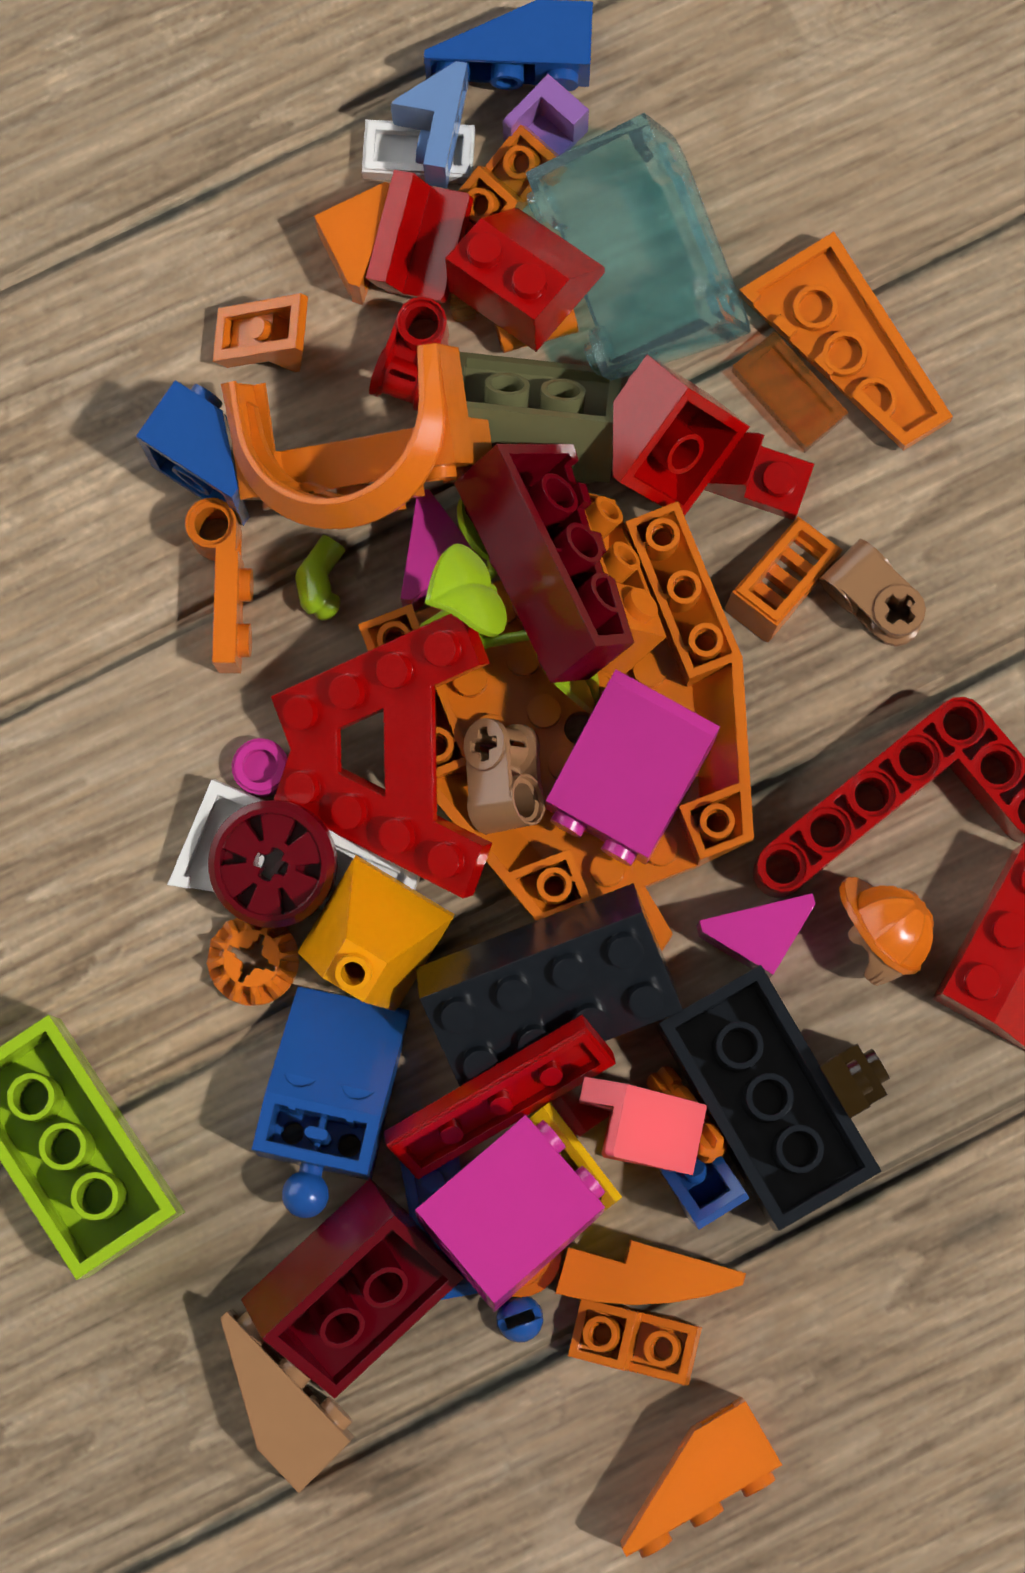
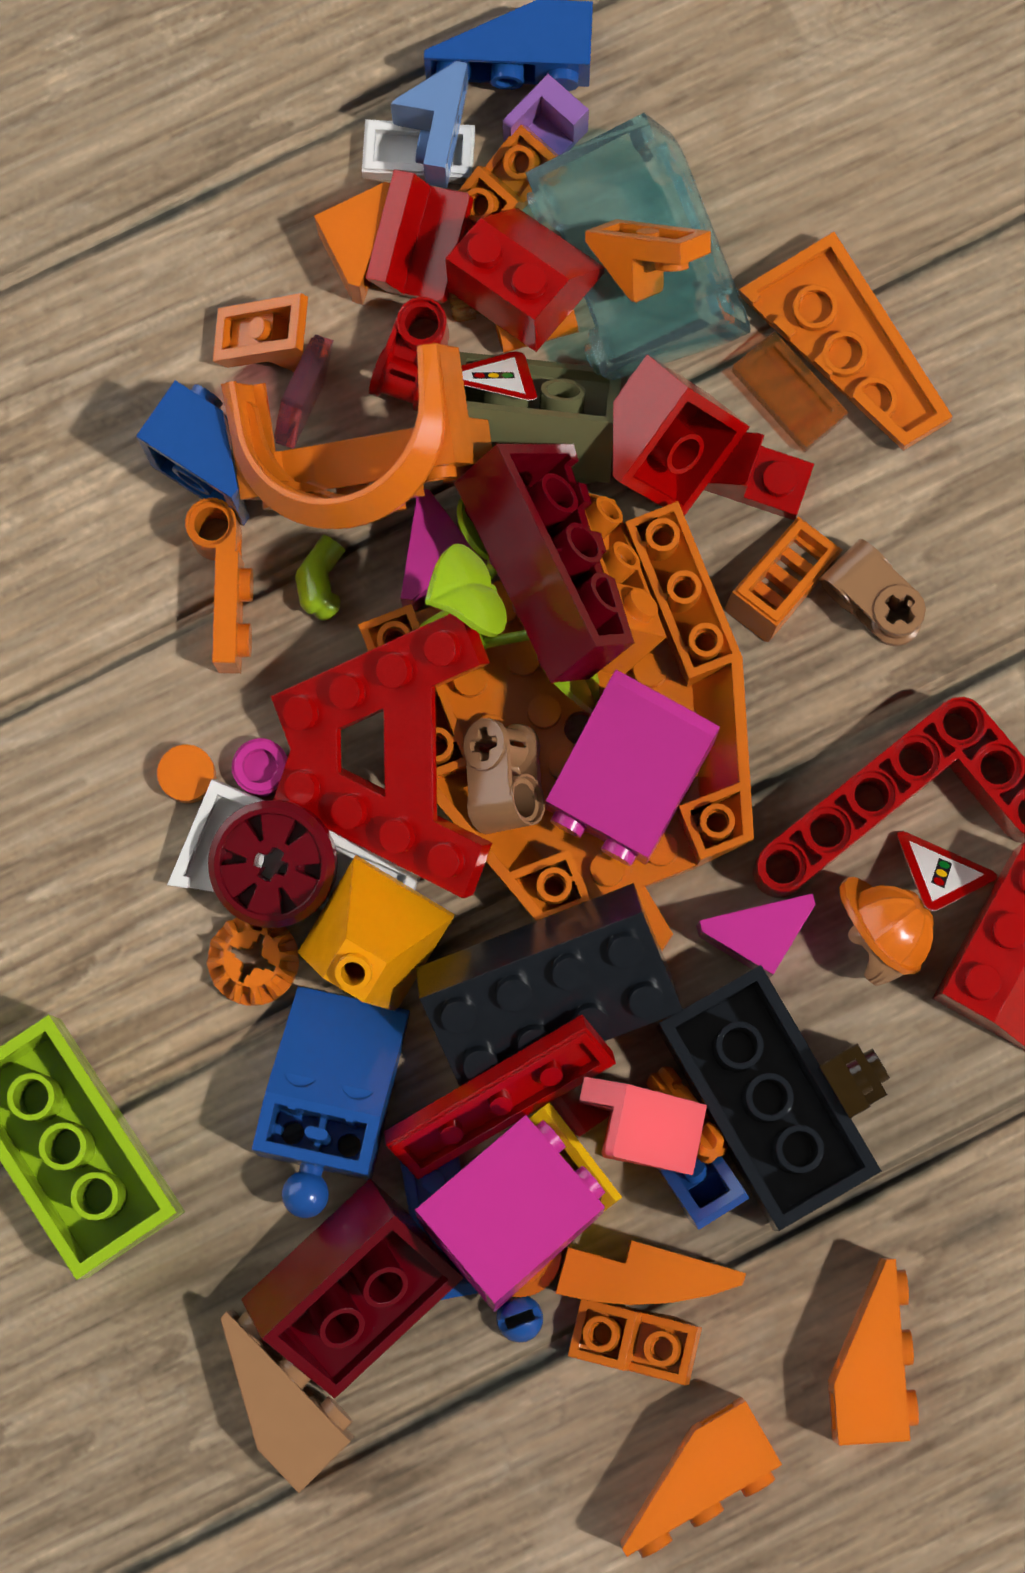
(185, 773): none -> orange tile
(303, 391): none -> clear pink tile
(501, 374): none -> sticker
(642, 251): none -> orange slope
(869, 1375): none -> orange slope
(941, 874): none -> sticker

